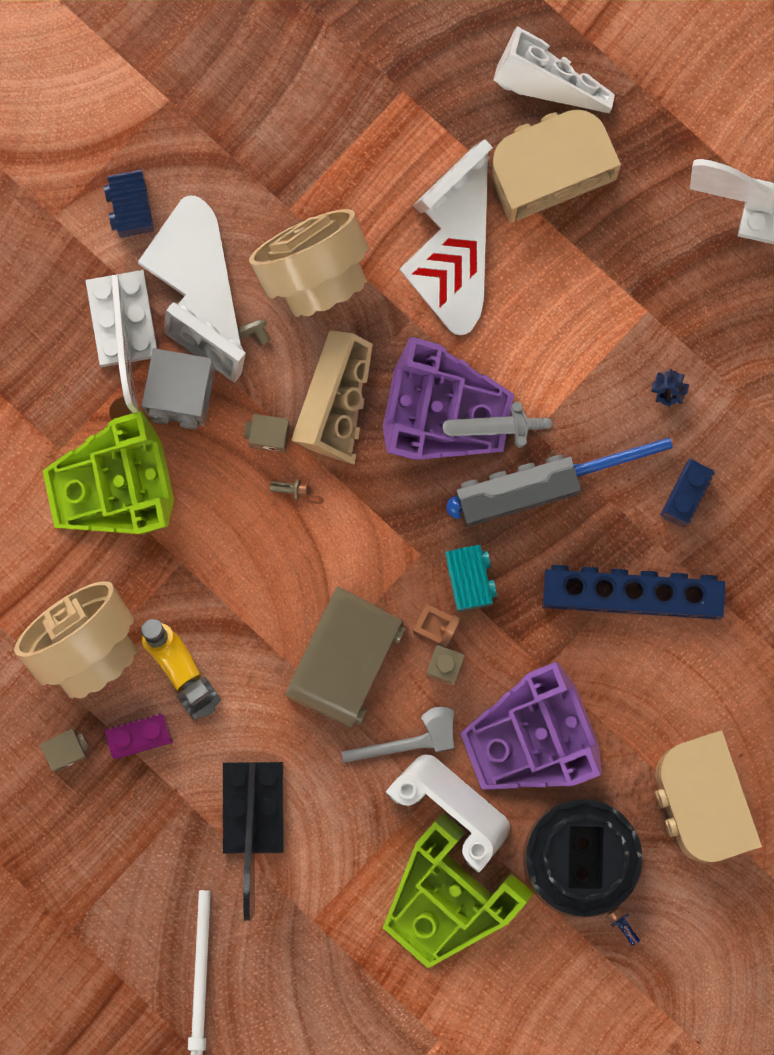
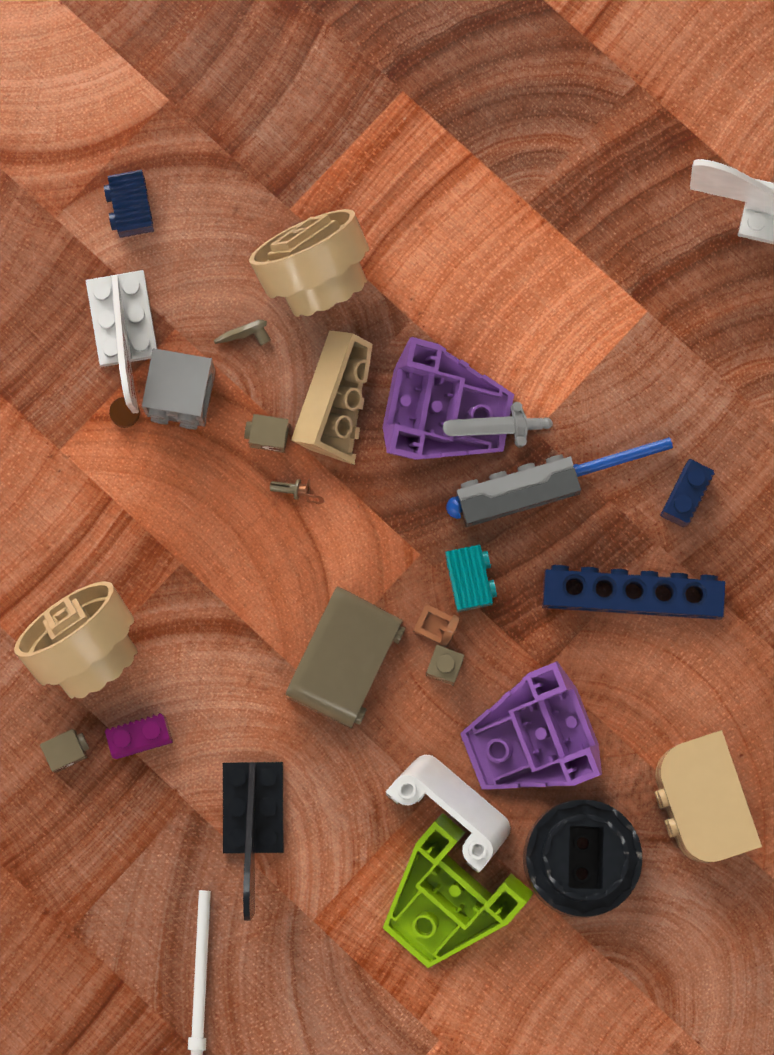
(113, 481): lime wedge -> none
(178, 664): piece -> none
(192, 261): white piece -> none
(439, 737): light grey piece -> none
(452, 263): white piece -> none
(537, 73): white wedge -> none
(552, 163): tan brick -> none
(620, 920): clear blue piece -> none
(670, 388): dark blue gear -> none

